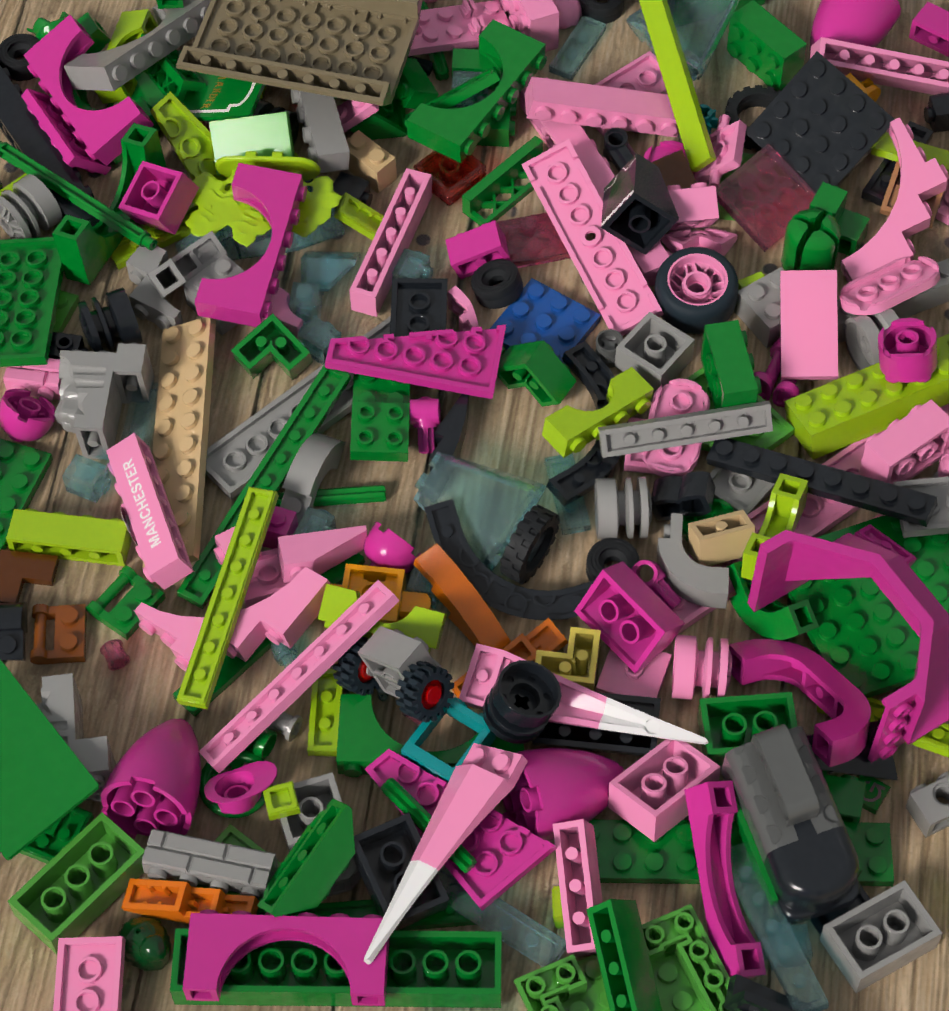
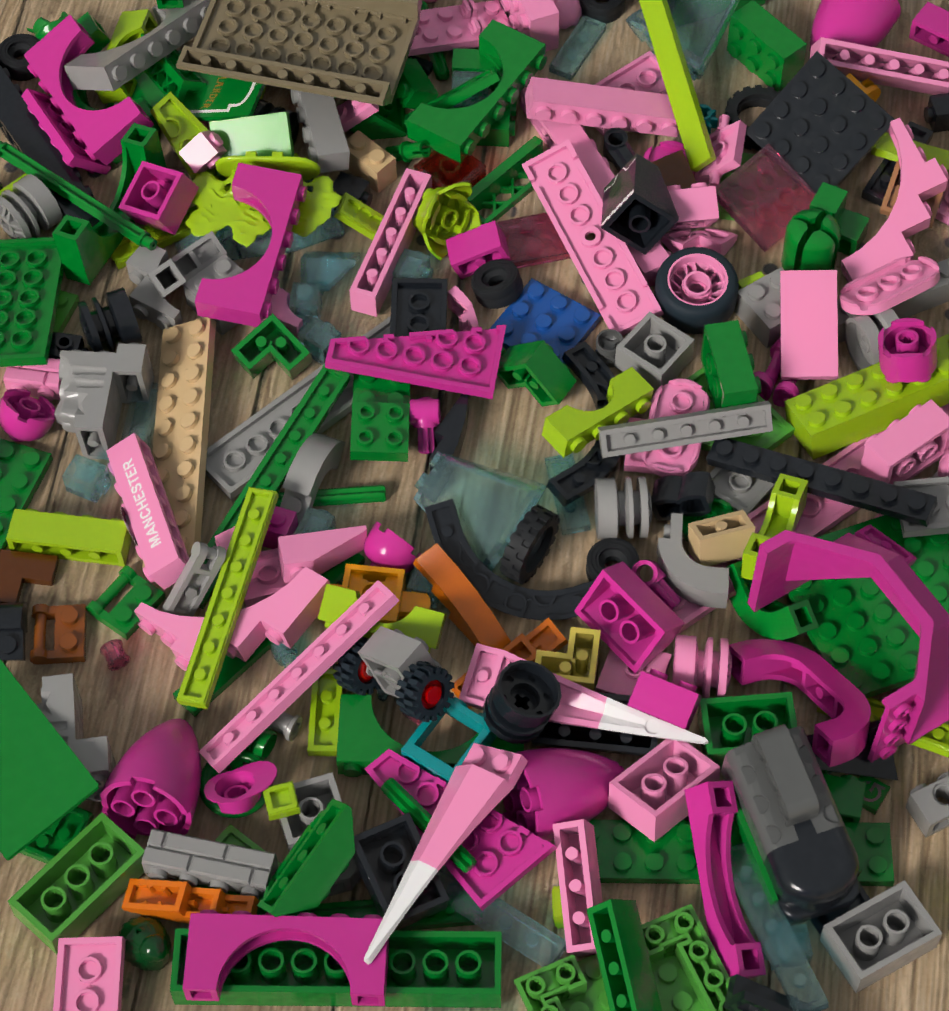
(195, 579): none -> light grey plate
(203, 151): none -> brick
(408, 151): none -> green axle
(444, 215): none -> lime brick
(664, 699): none -> dark pink brick

